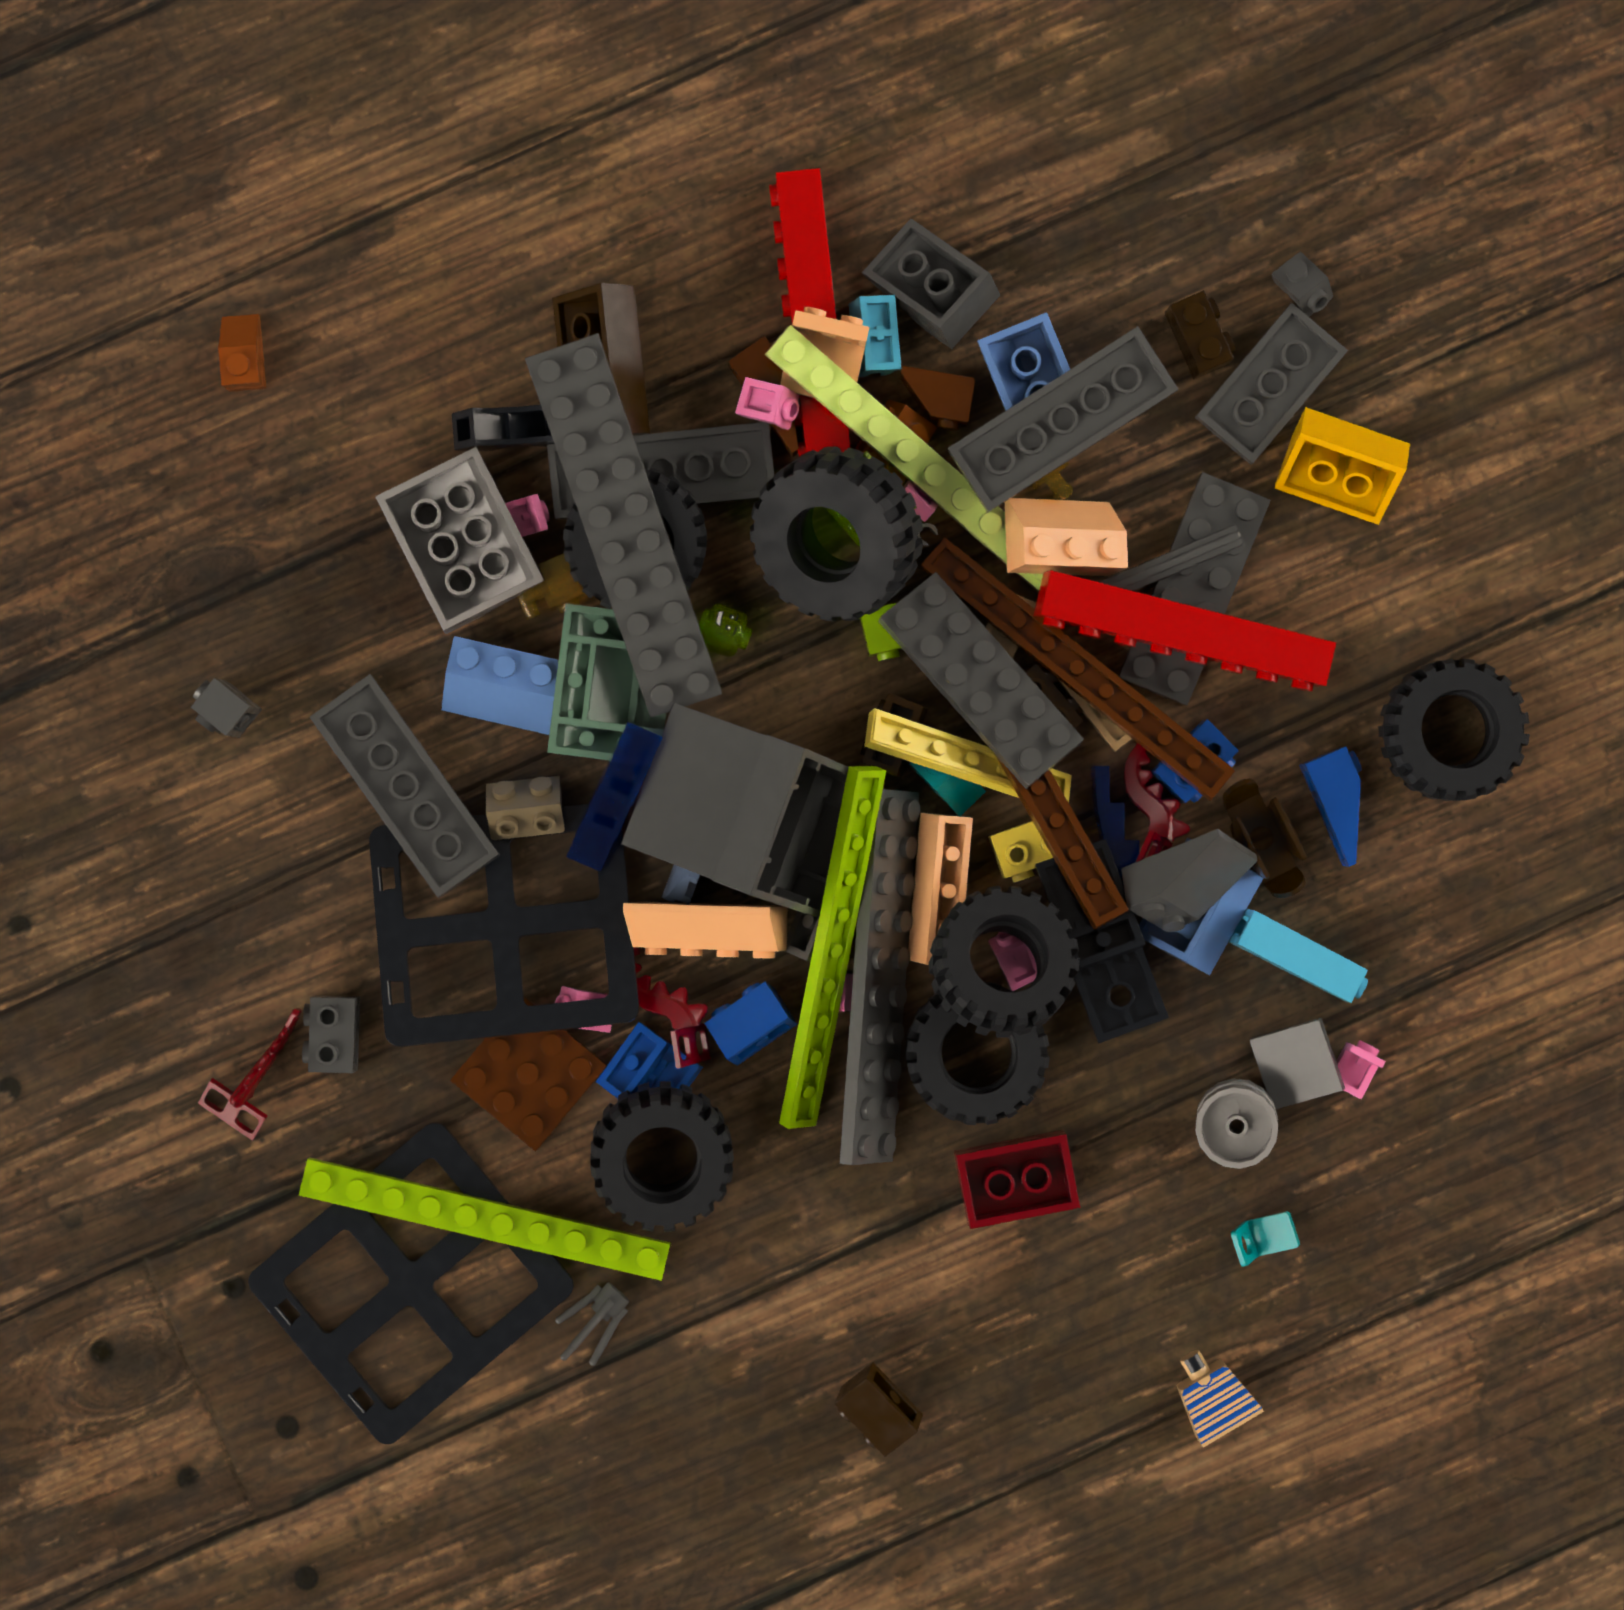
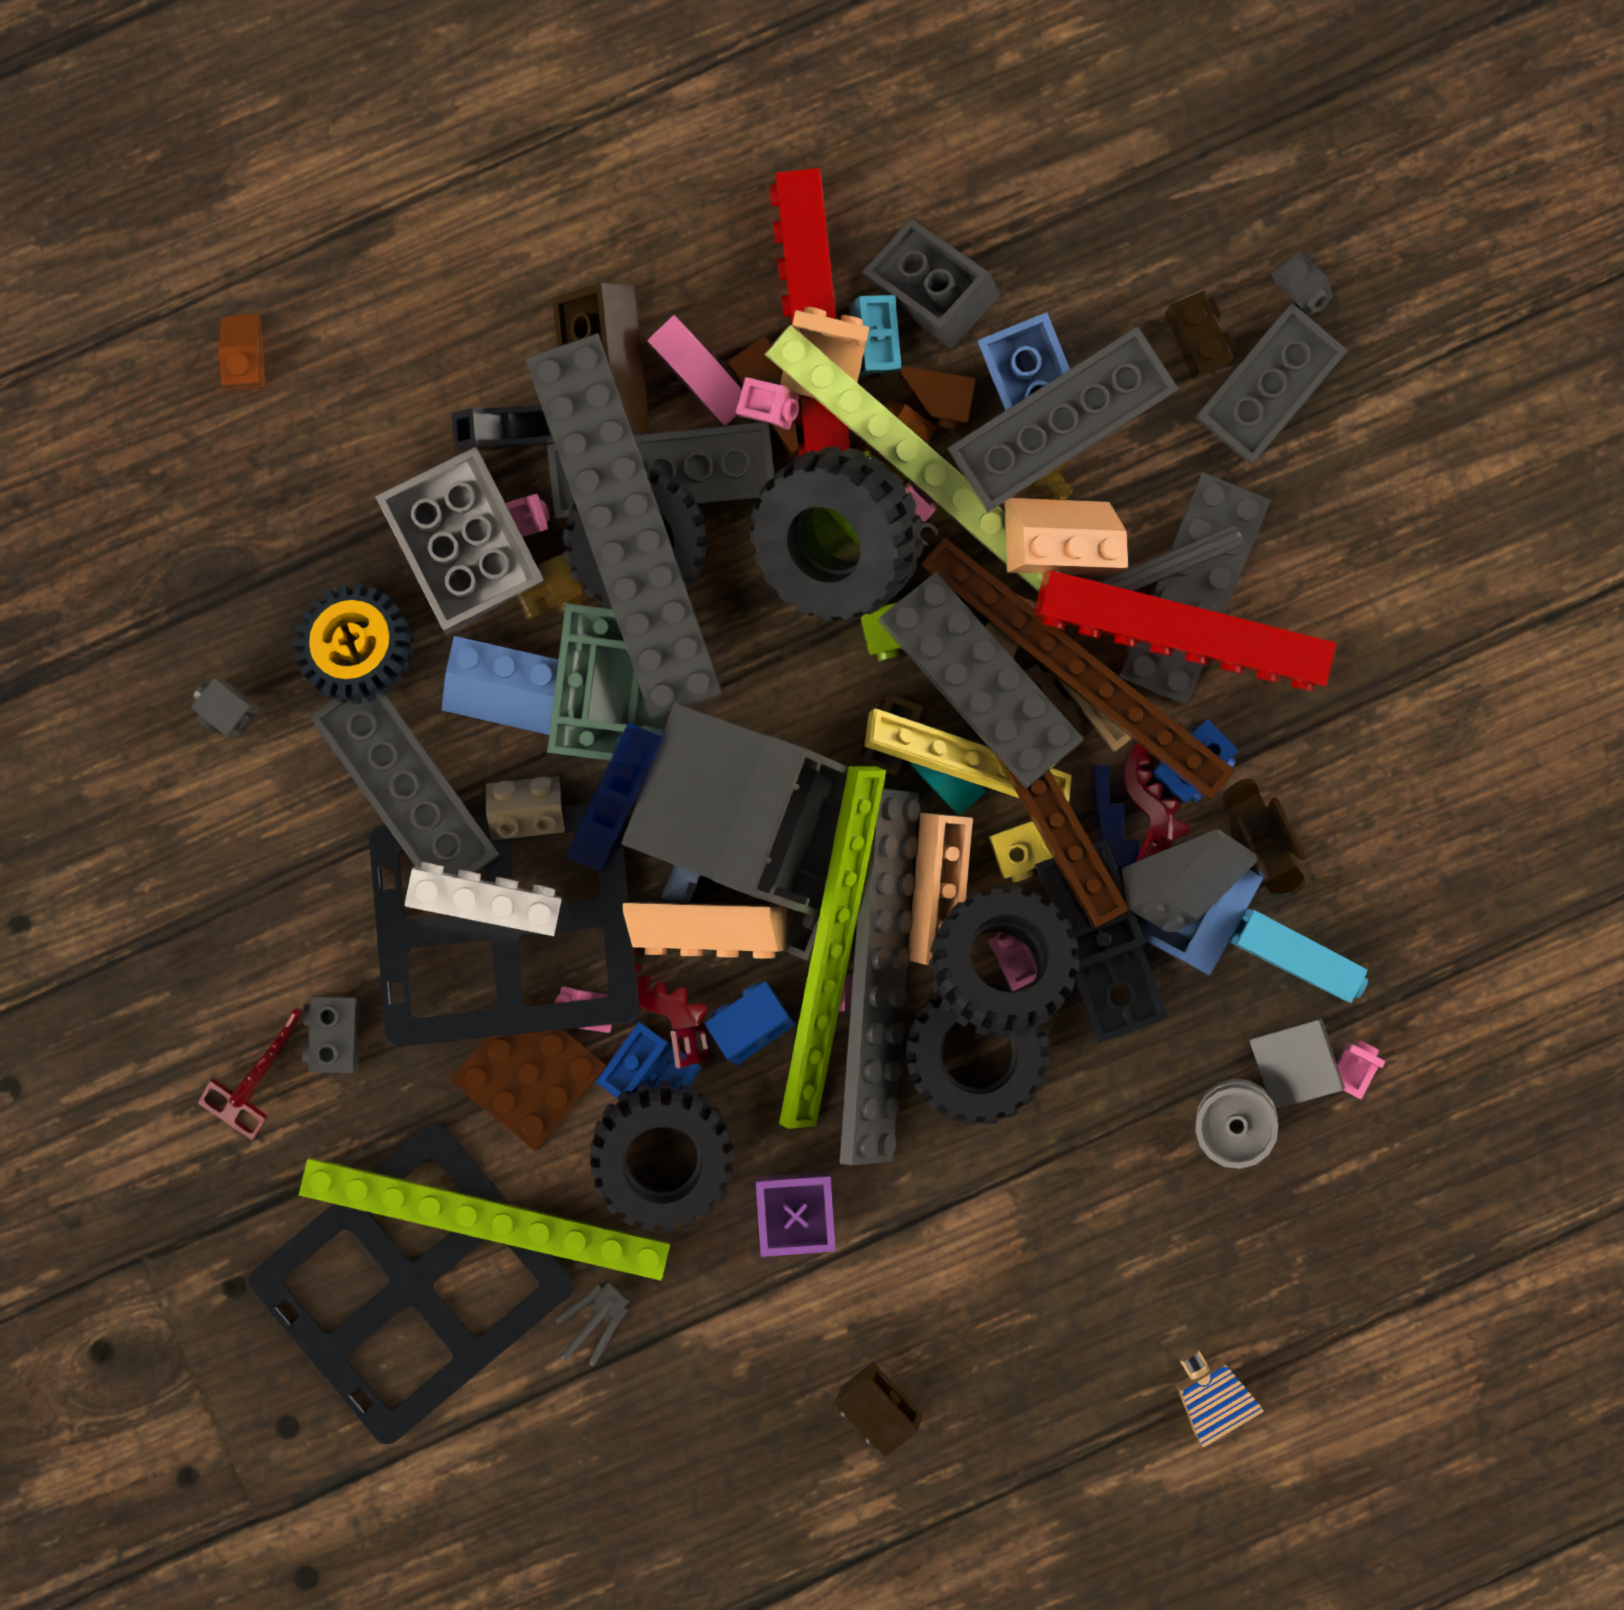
(381, 644): none -> wheel
(482, 900): none -> white brick
(697, 369): none -> bright pink slope
(724, 630): clear neon green head -> none
(795, 1214): none -> medium lavender brick
(1016, 1179): dark red brick -> none
(1264, 1236): teal bracket -> none
(1336, 791): blue slope -> none
(1343, 466): yellow slope -> none
(1501, 718): black tyre -> none

